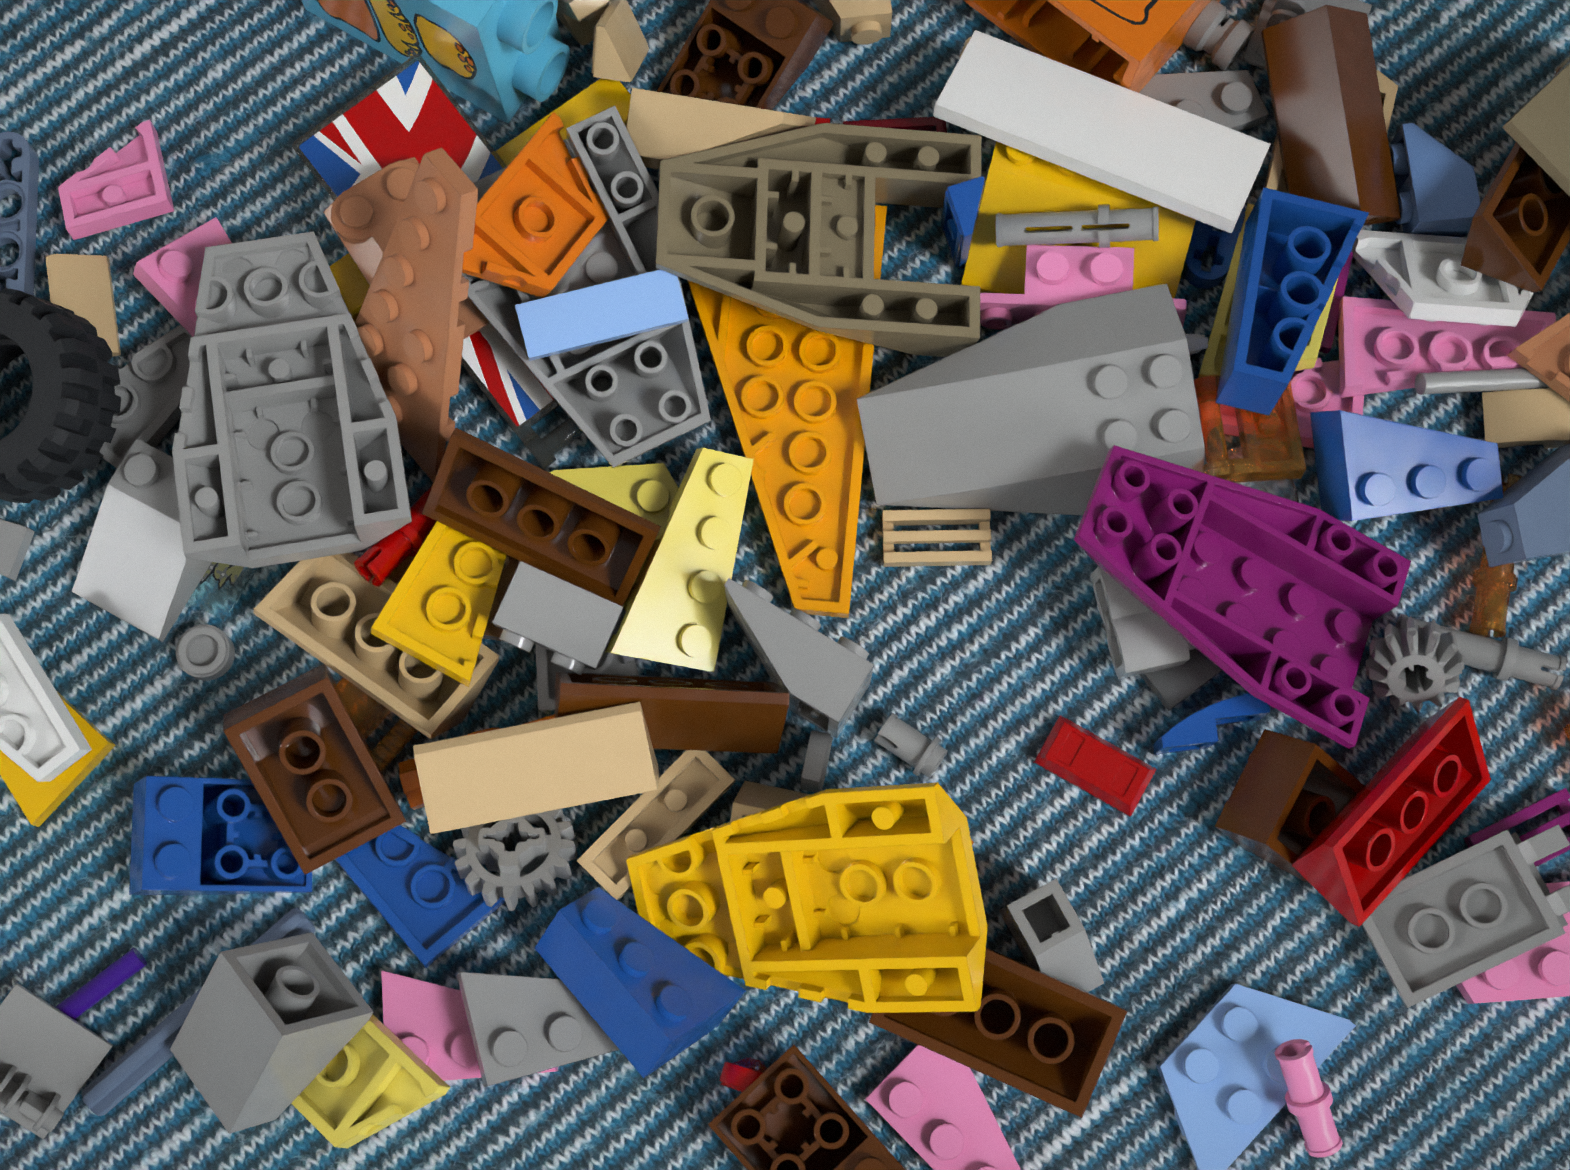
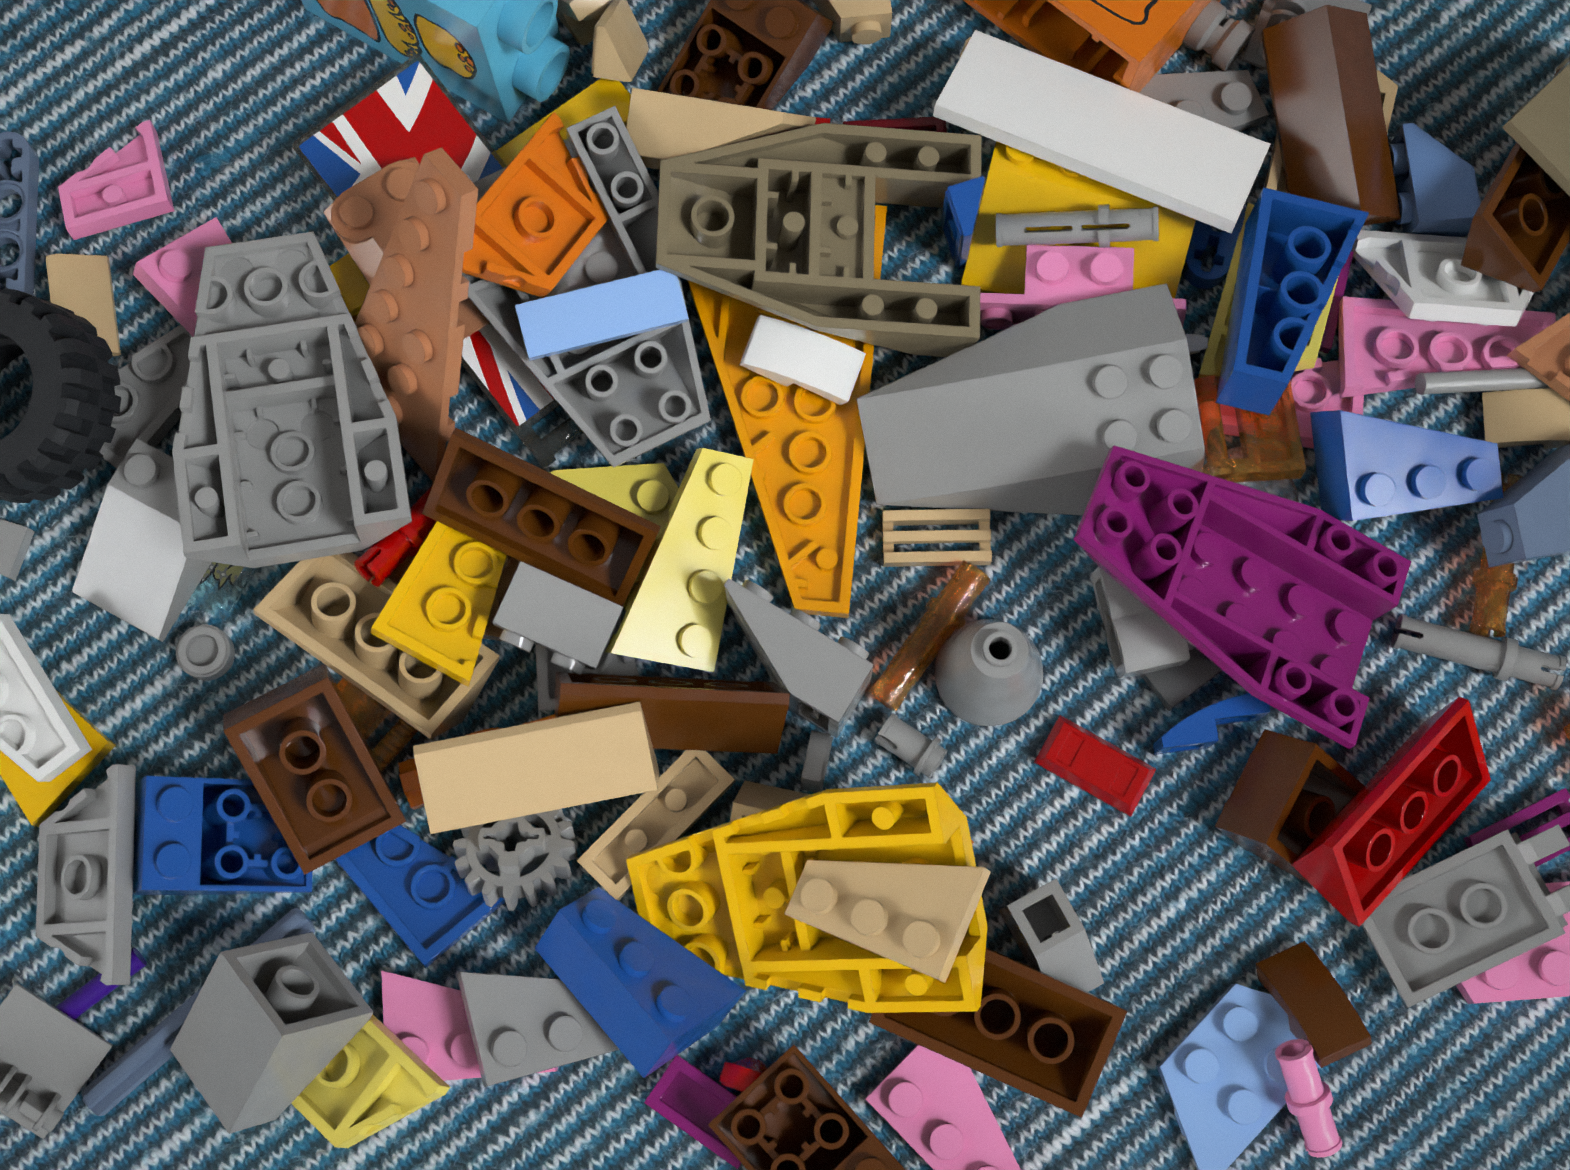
(89, 877): none -> light grey wing
(691, 1102): none -> magenta tile
(803, 358): none -> white slope
(892, 909): none -> tan wing
(938, 623): none -> clear orange pin
(989, 672): none -> light grey cone
(1314, 1003): none -> reddish brown slope
(1414, 664): light grey gear -> none

